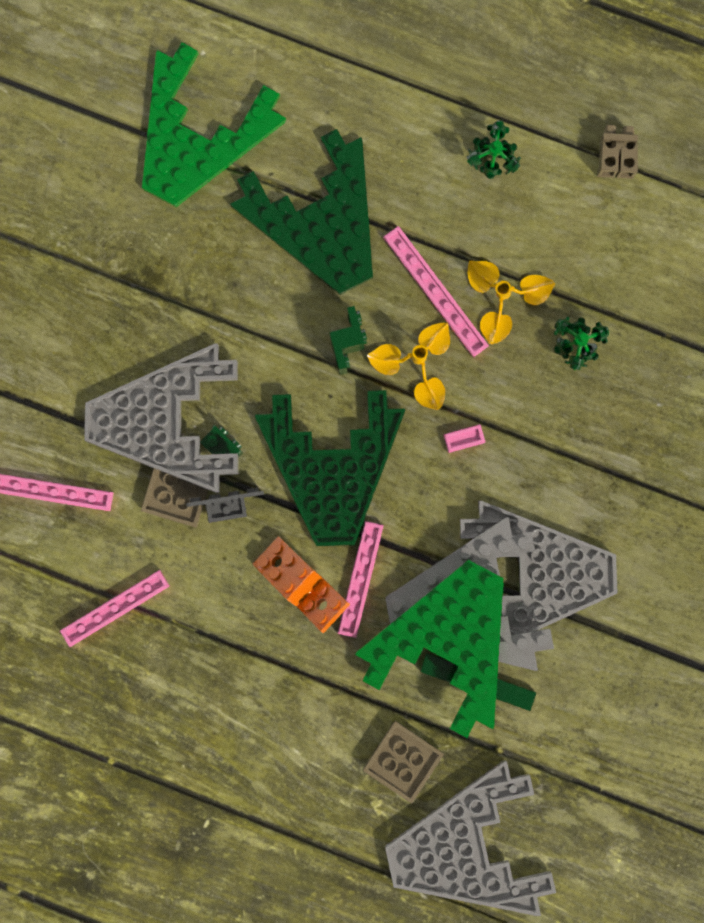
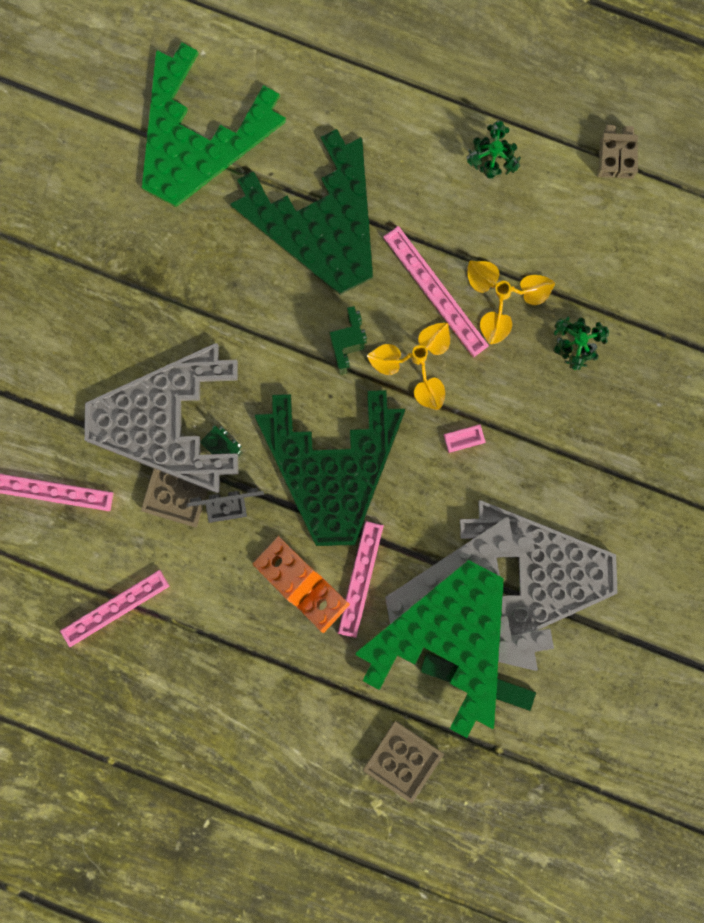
(448, 851): light grey wing -> none

